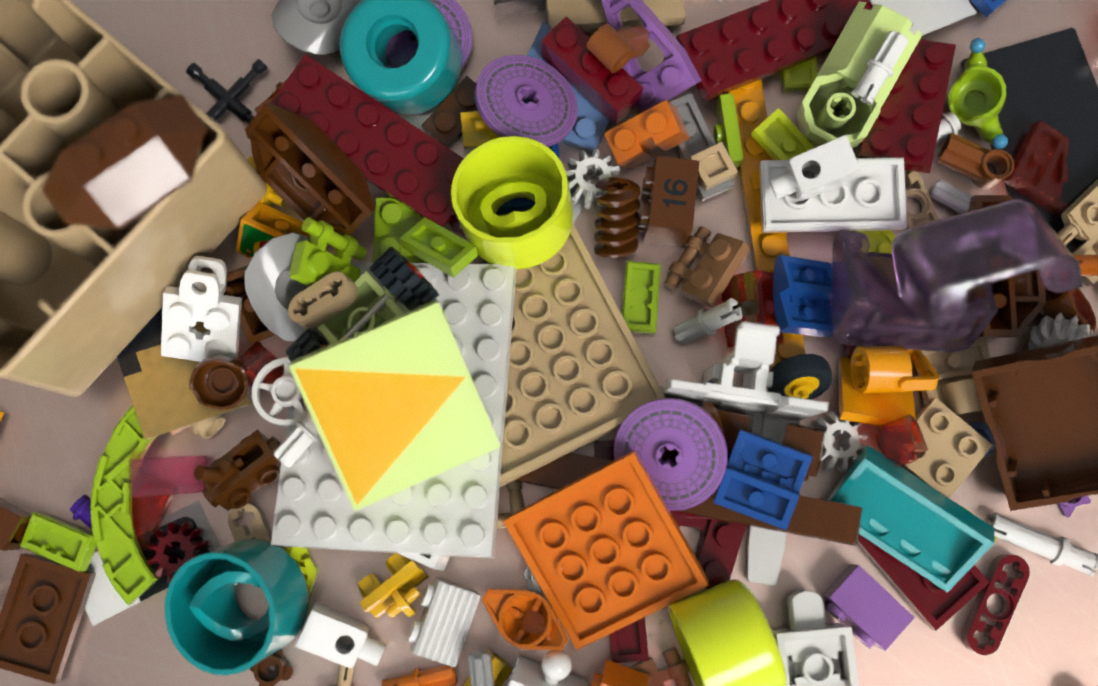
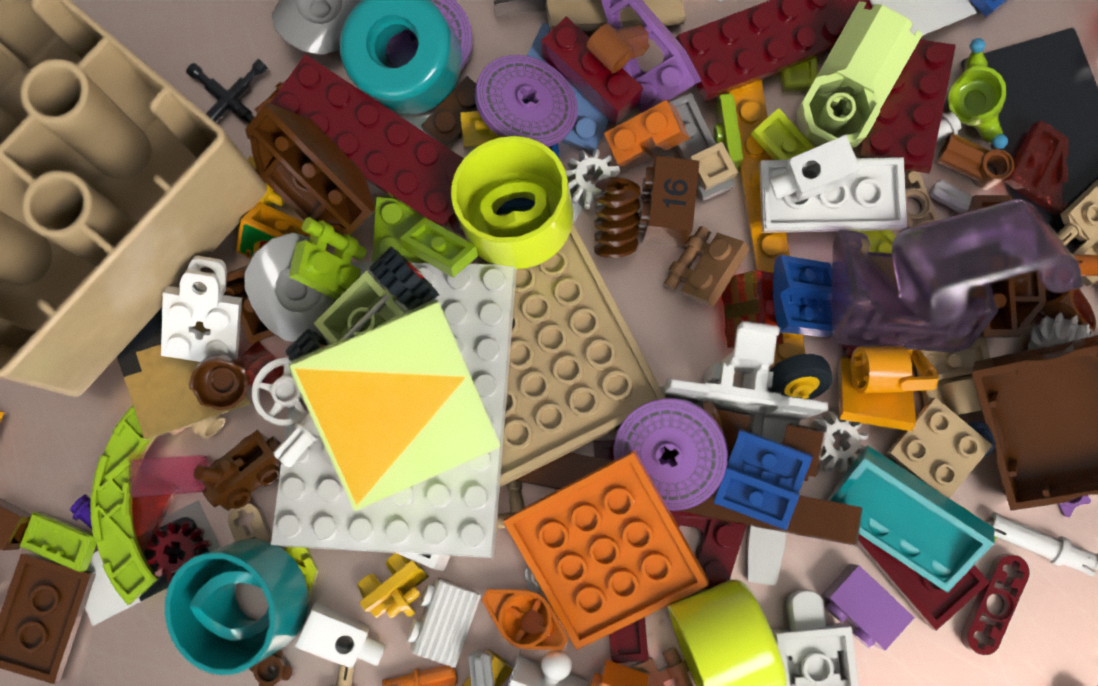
(127, 164): reddish brown wedge -> none
(322, 300): tan beam -> none
(641, 296): lime plate -> none
(707, 321): white axle -> none
(880, 67): white axle -> none
(901, 440): clear red plate -> none

